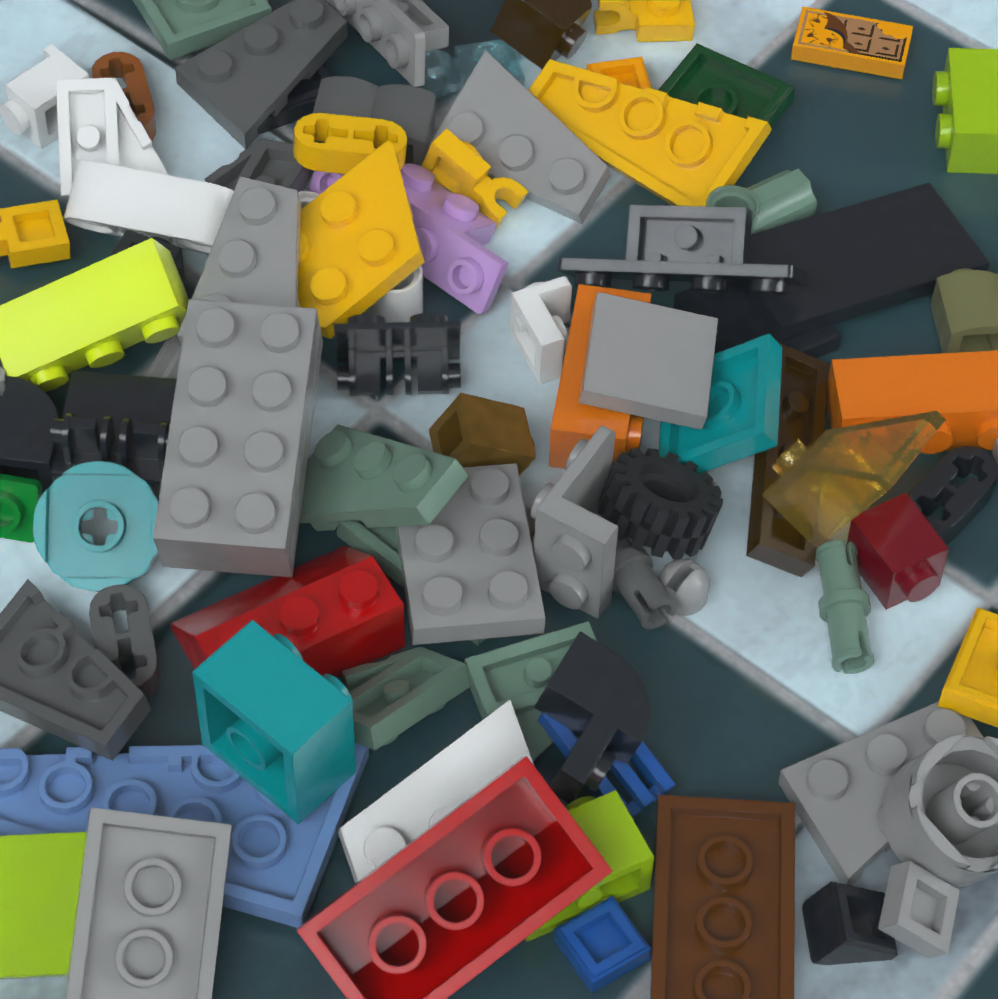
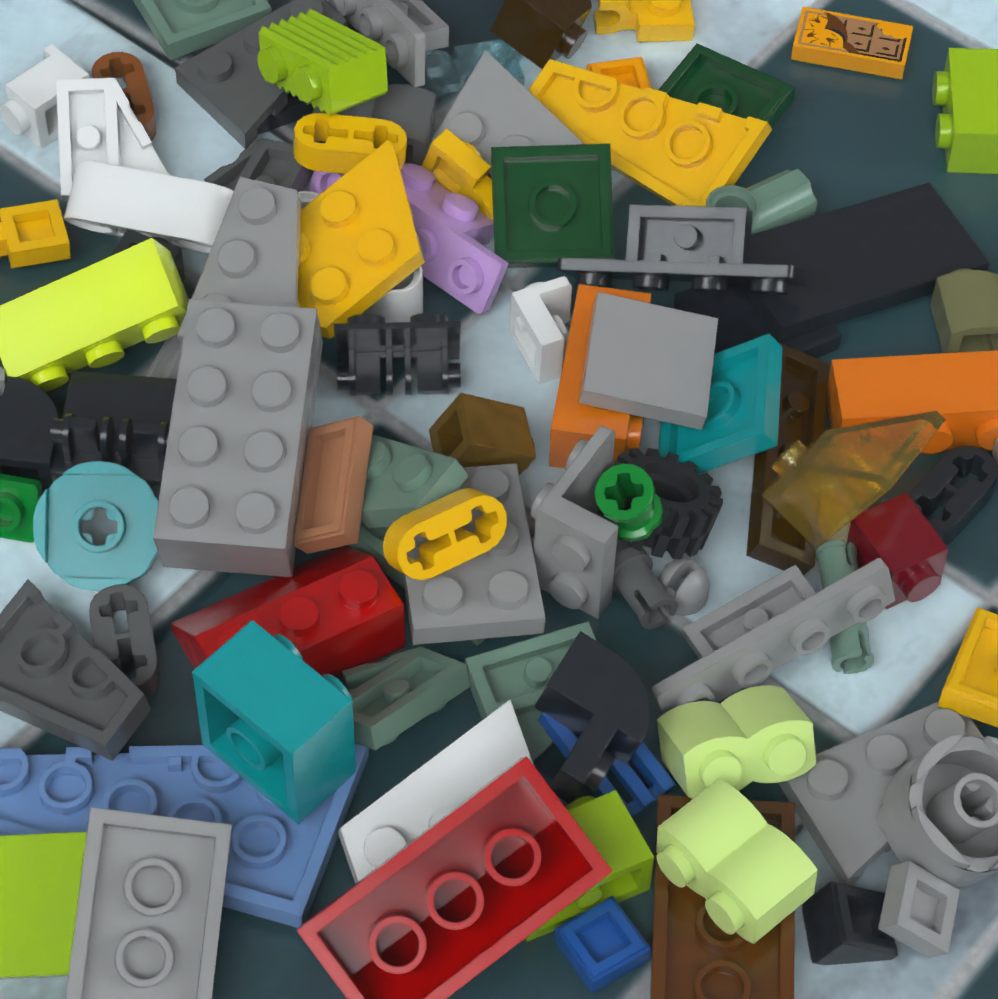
(322, 62): none -> lime brick
(333, 485): none -> nougat tile
(441, 525): none -> yellow beam
(552, 203): none -> dark green plate
(612, 494): none -> green bush
(735, 862): none -> yellowish green brick
(742, 740): none -> yellowish green brick
(769, 628): none -> light grey bracket

